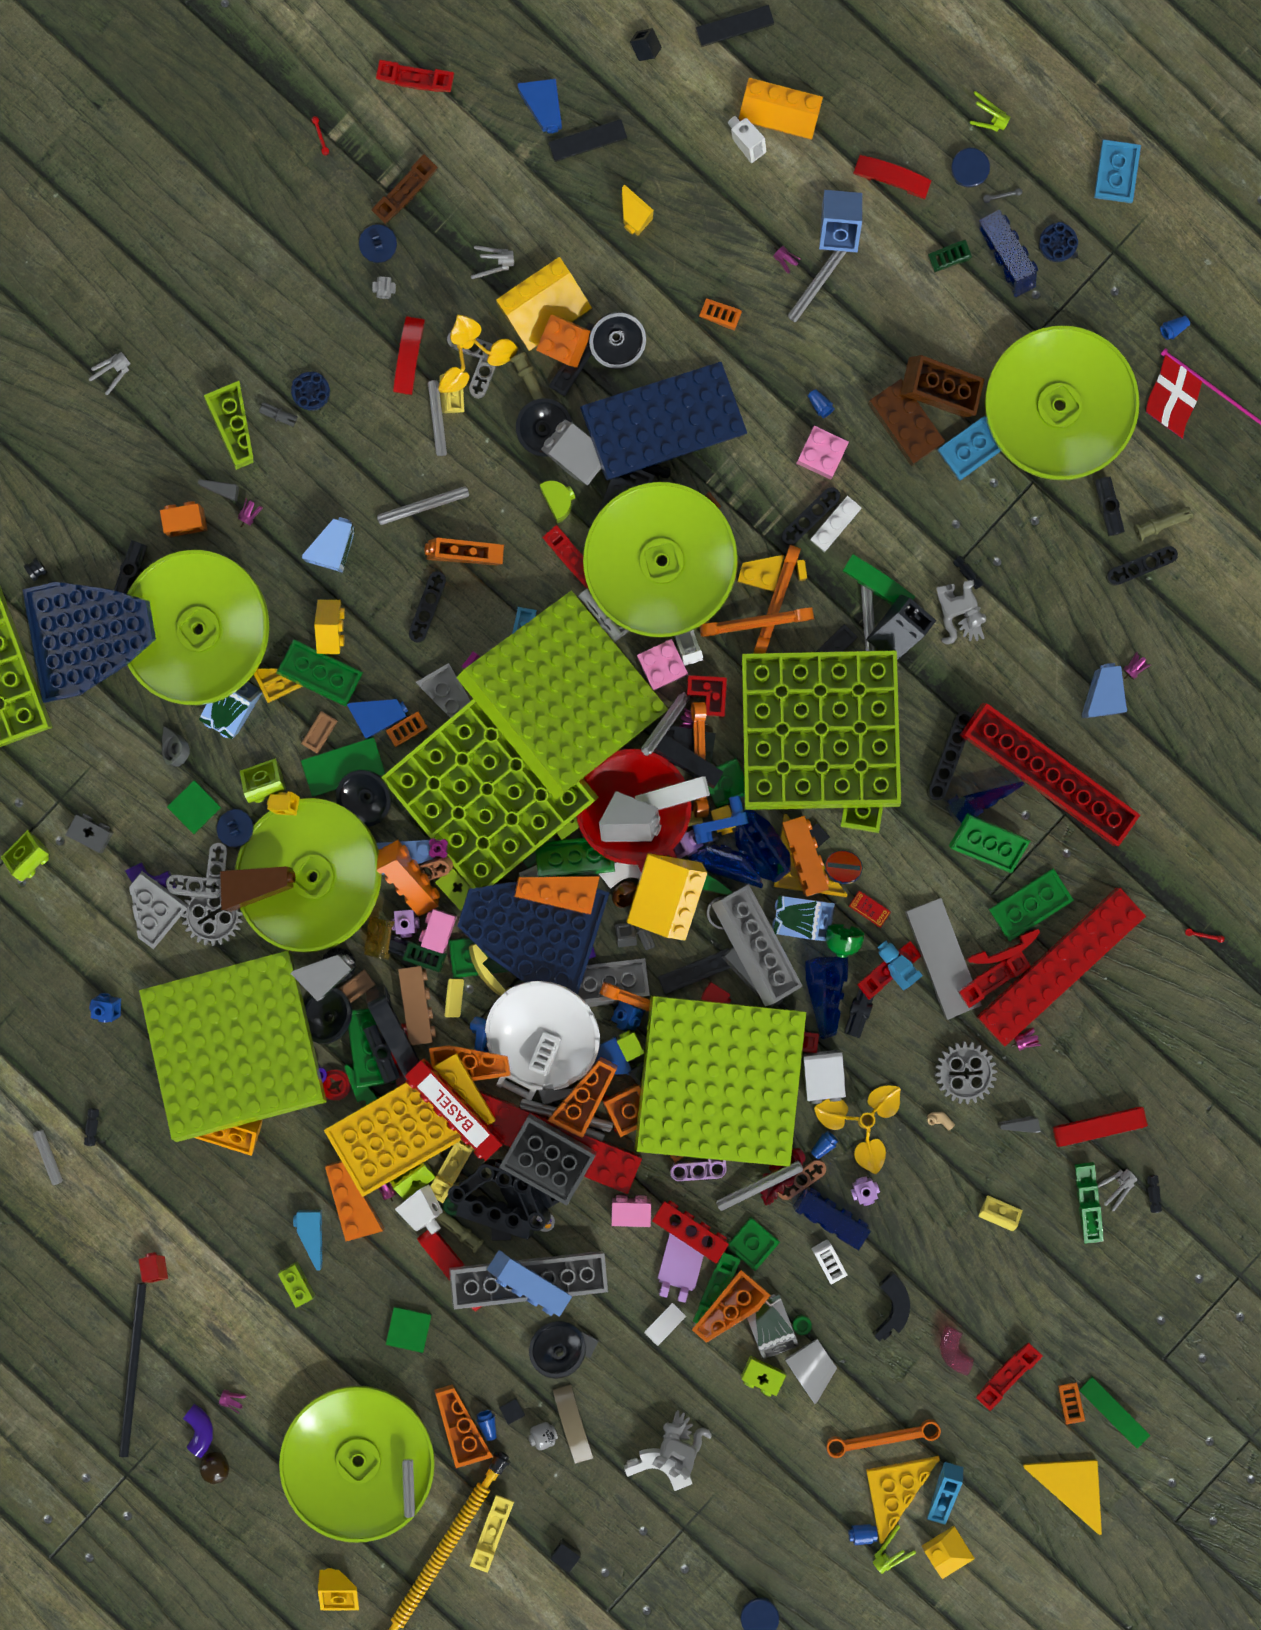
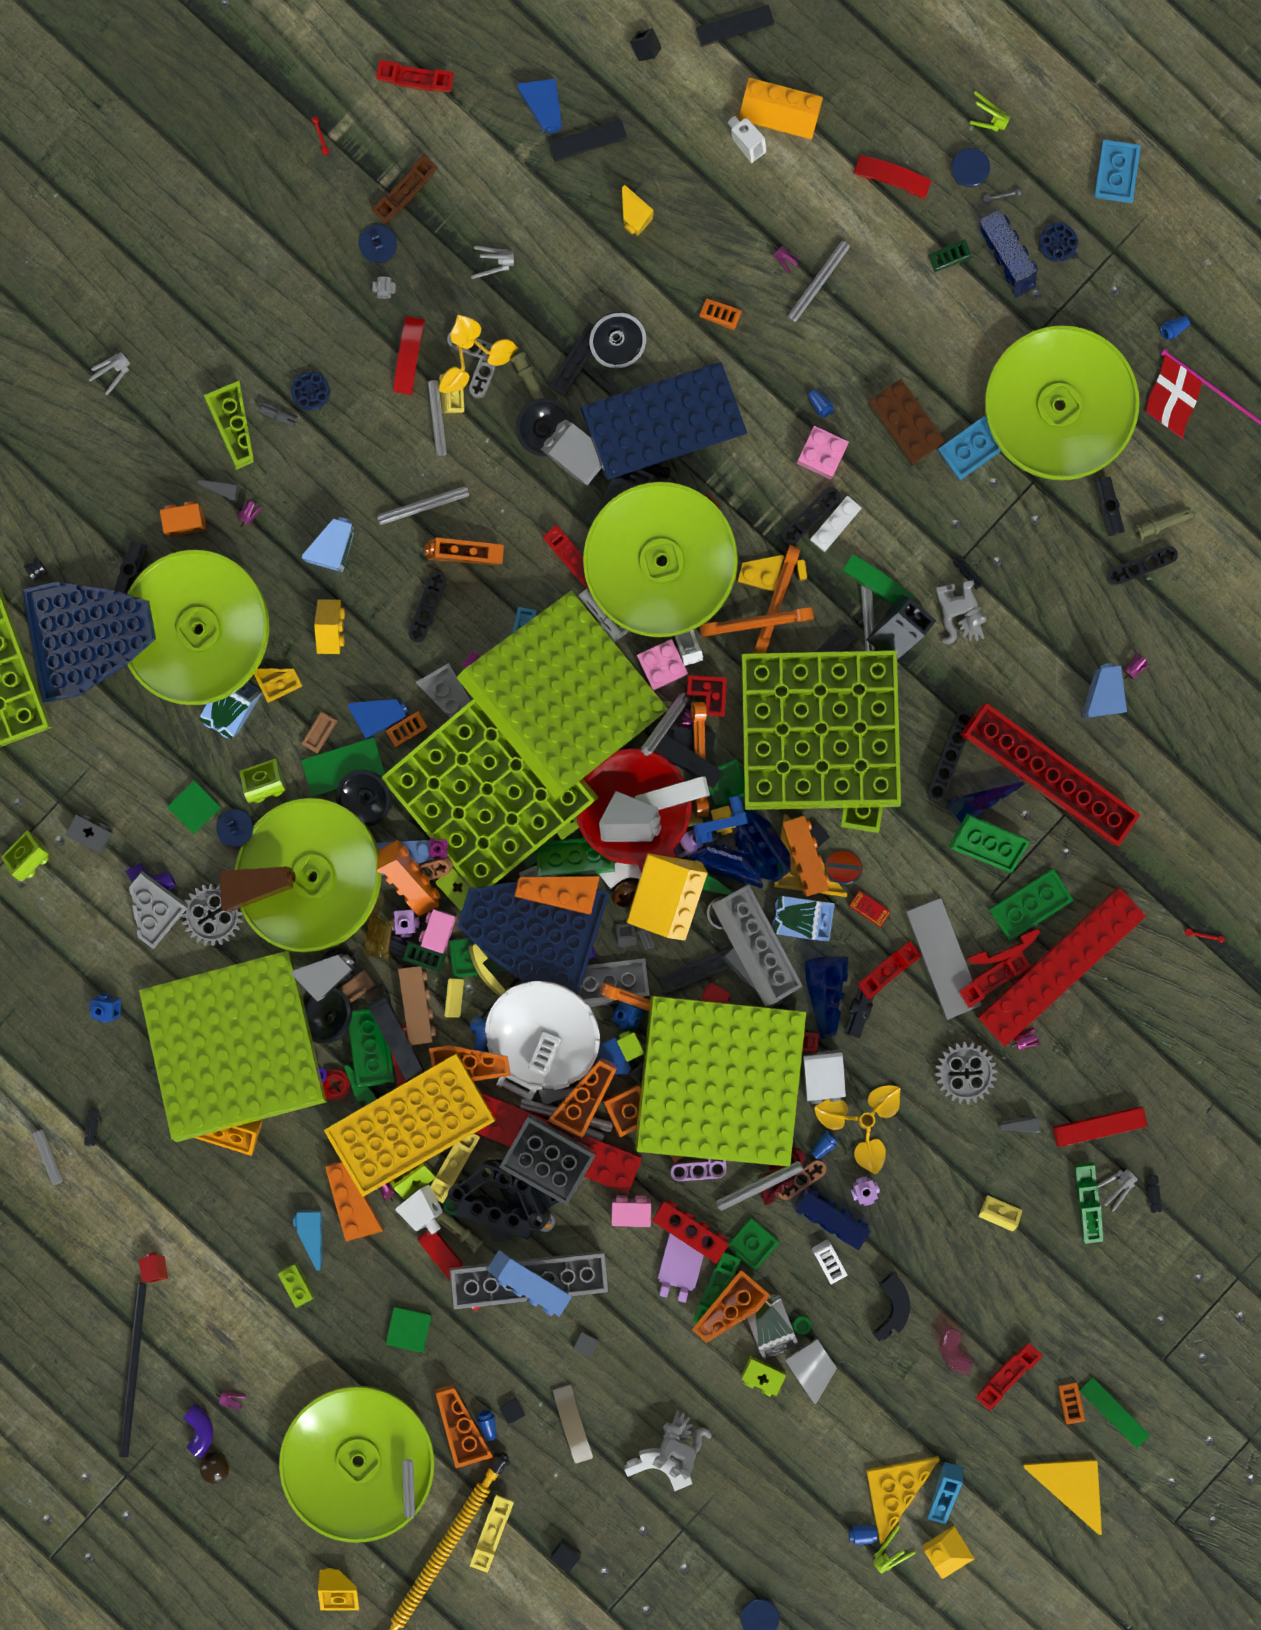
(174, 748): dark grey piece -> none
(210, 879): light grey beam -> none
(283, 803): yellow brick -> none
(319, 673): green tile -> none
(386, 1065): black piece -> none
(454, 1109): red brick -> none
(539, 296): yellow slope -> none
(542, 1436): light grey head -> none
(549, 1342): black dish -> none
(558, 498): lime brick -> none
(563, 340): orange brick -> none
(665, 1324): white slope -> none
(841, 221): medium blue slope -> none
(844, 940): green cylinder -> none
(883, 1438): orange piece -> none
(900, 967): dark azure piece -> none
(940, 1118): tan arm -> none
(942, 386): reddish brown brick -> none

